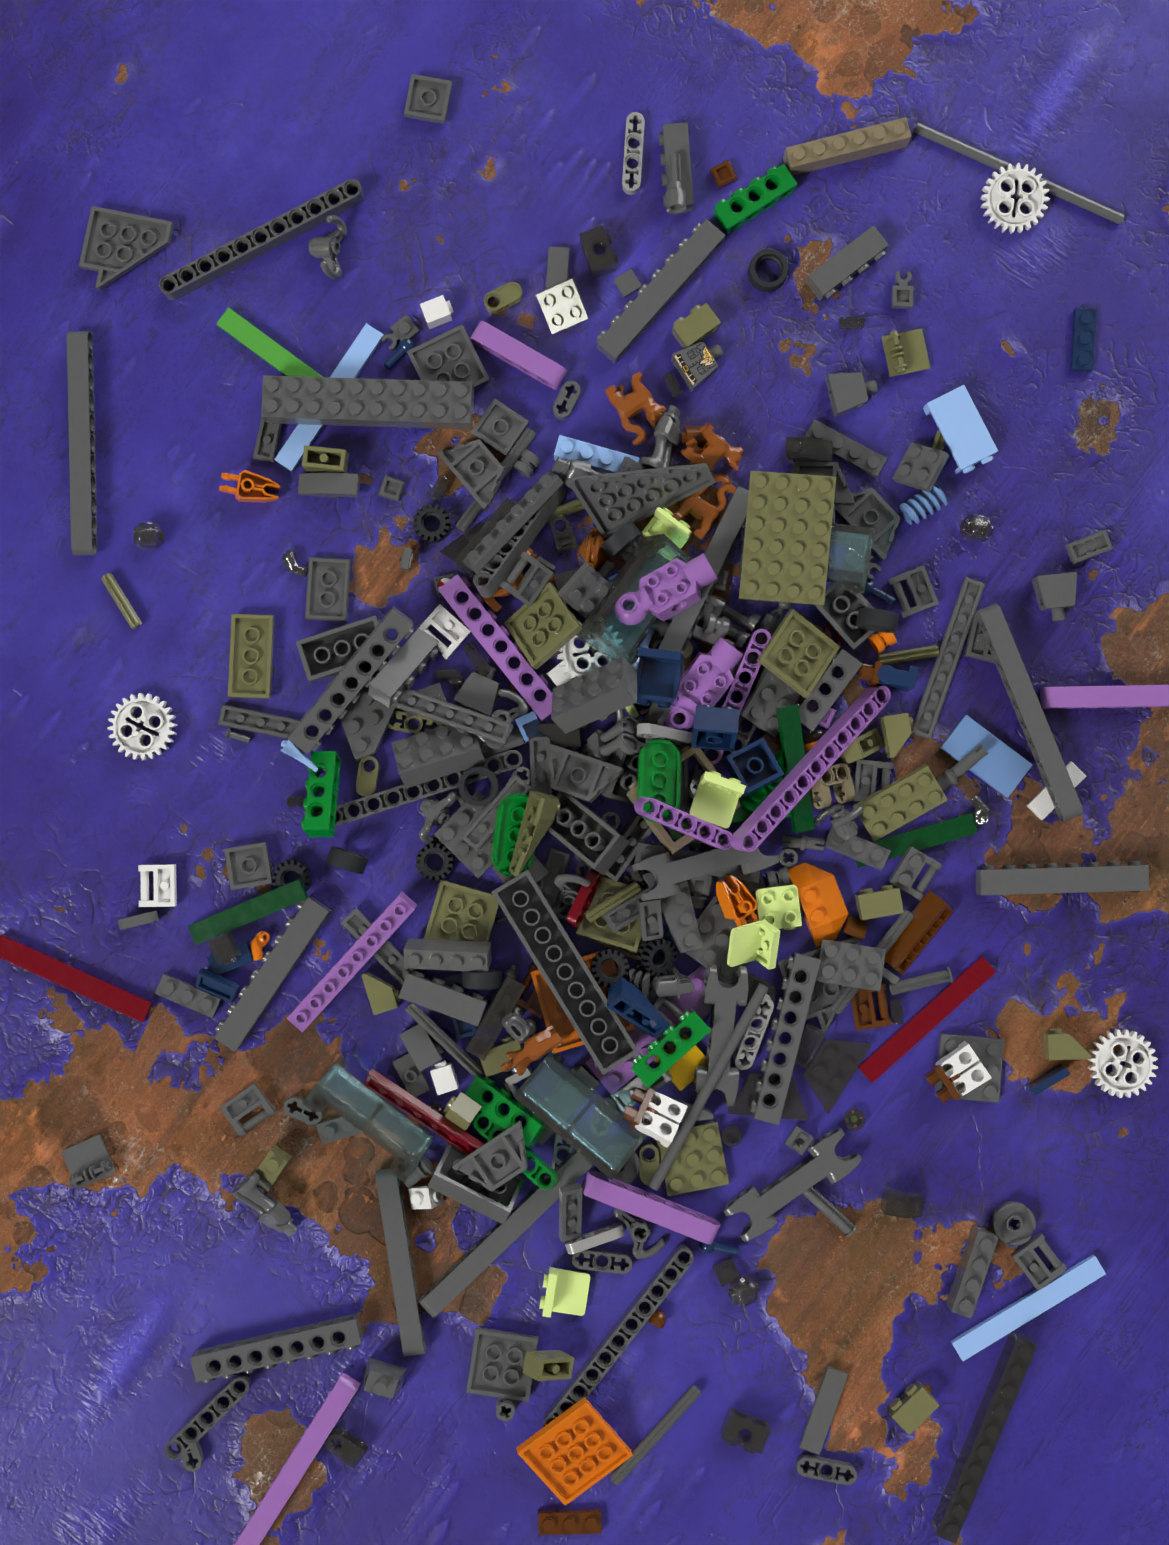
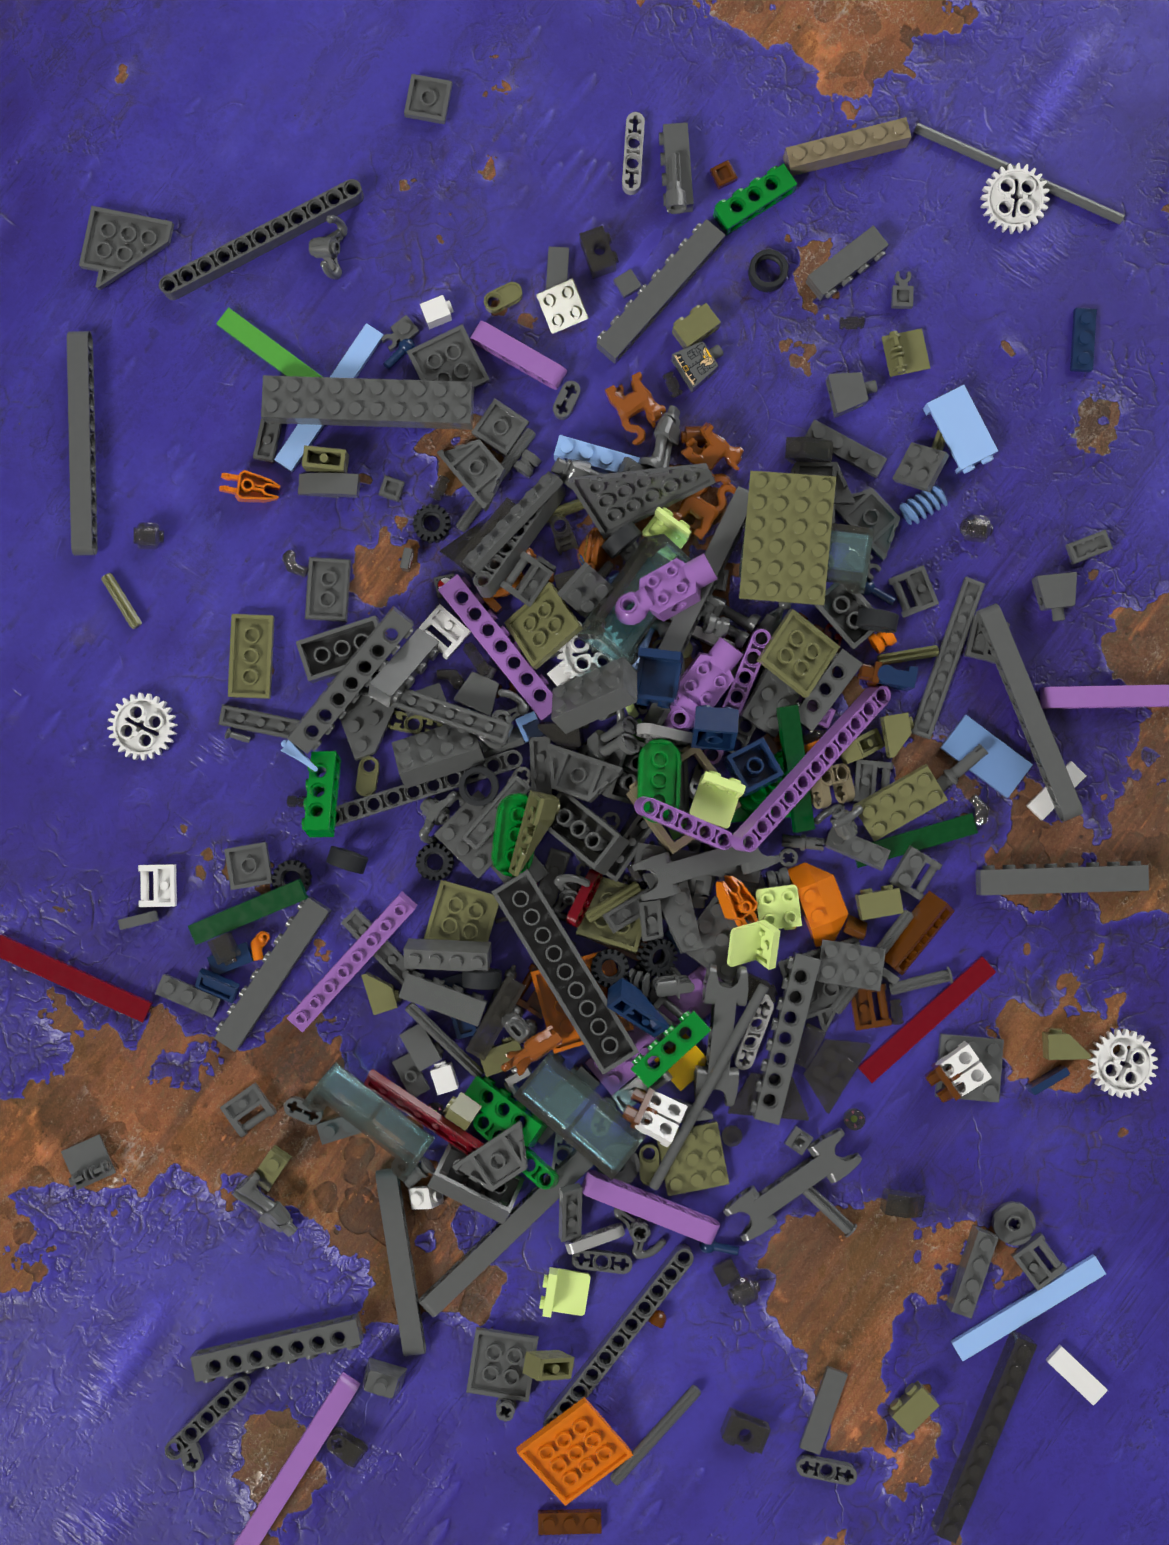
(1076, 1374): none -> white tile

